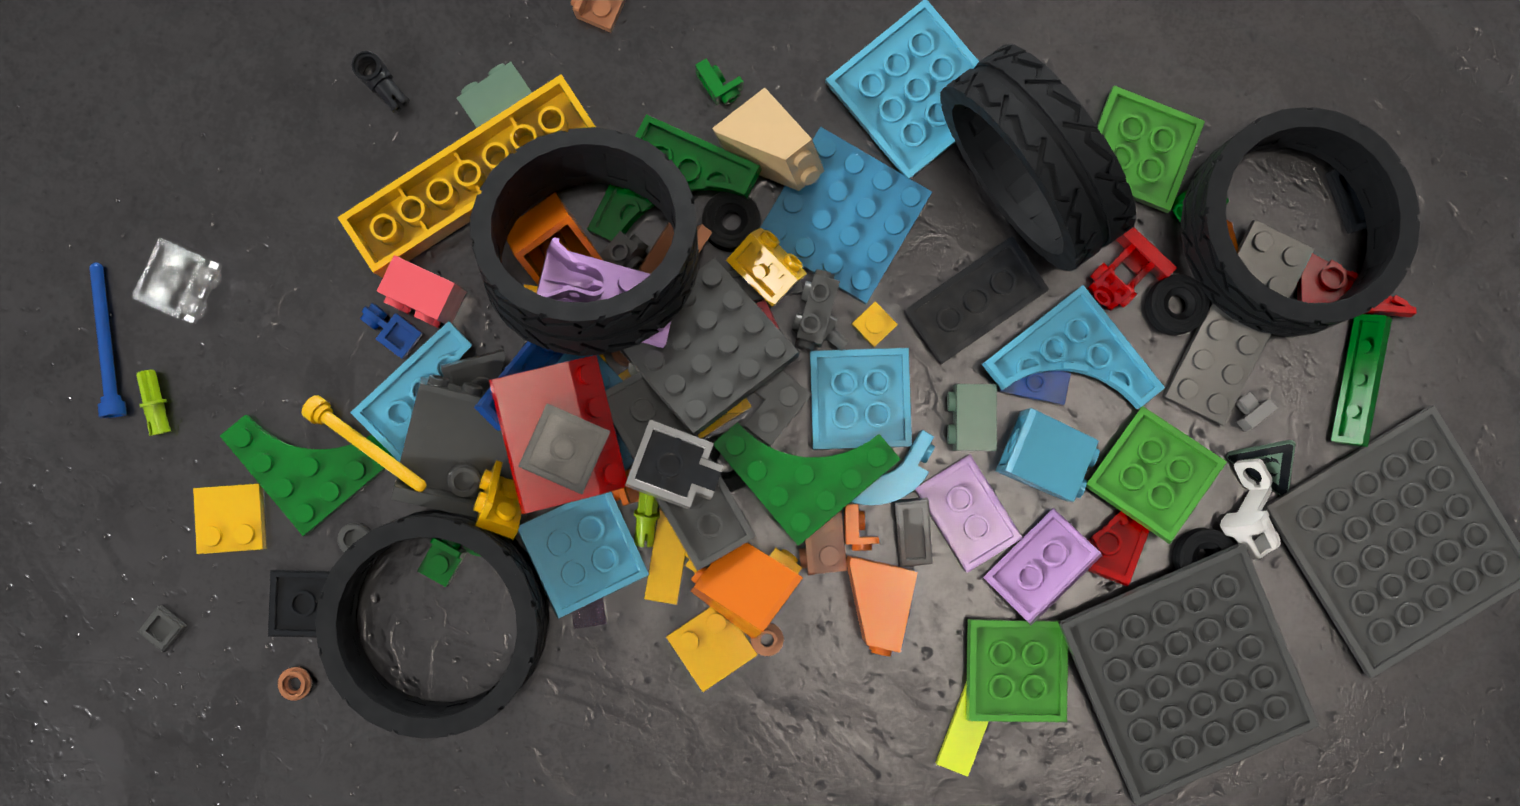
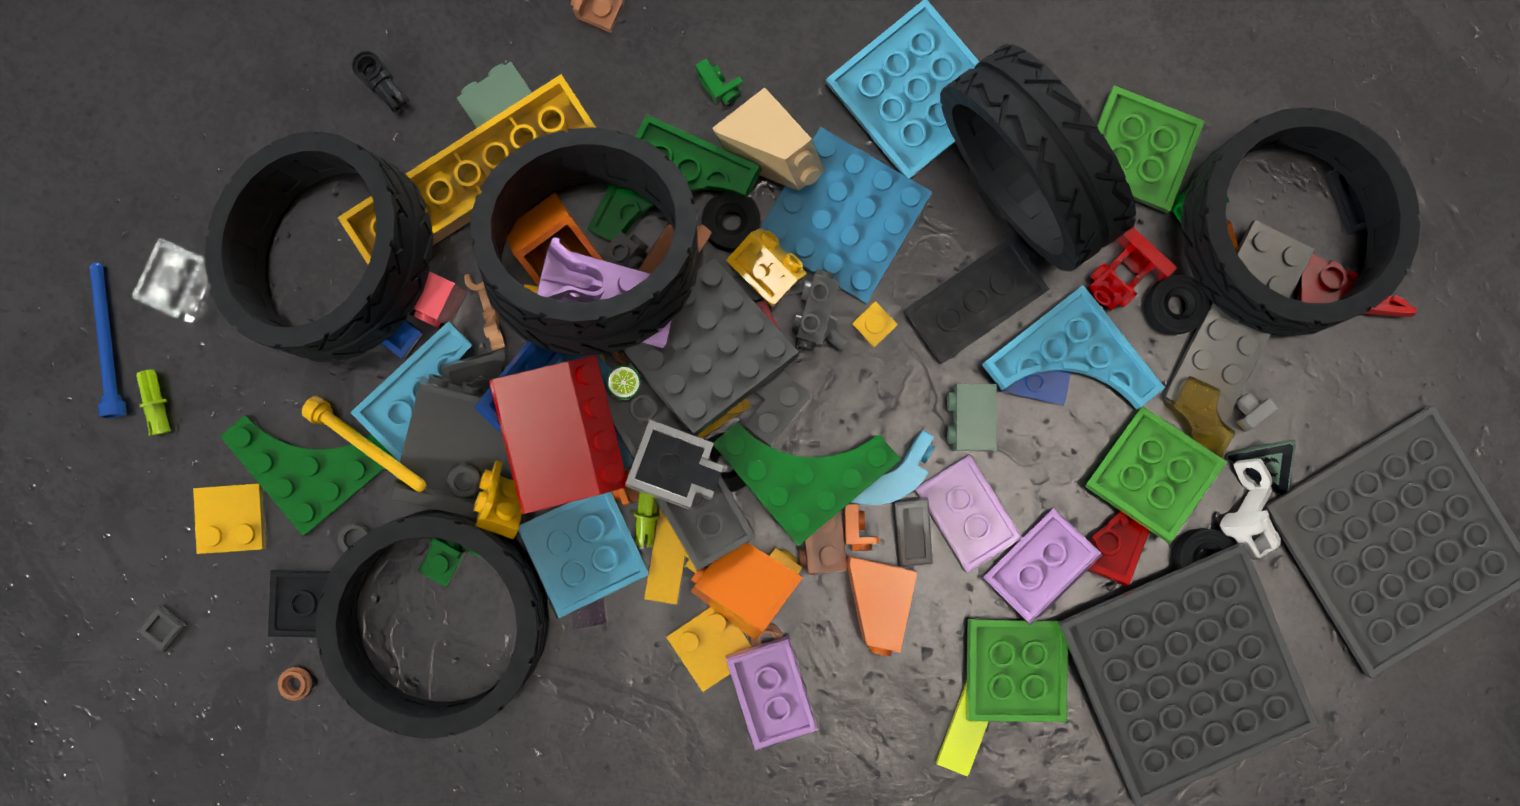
(249, 213): none -> black tyre
(490, 316): none -> light nougat piece
(564, 448): tile -> none
(623, 383): none -> tile
(771, 692): none -> lavender tile
(860, 397): medium azure plate -> none
(1048, 455): medium azure slope -> none
(1198, 404): none -> clear yellow tile
(1361, 380): green plate -> none

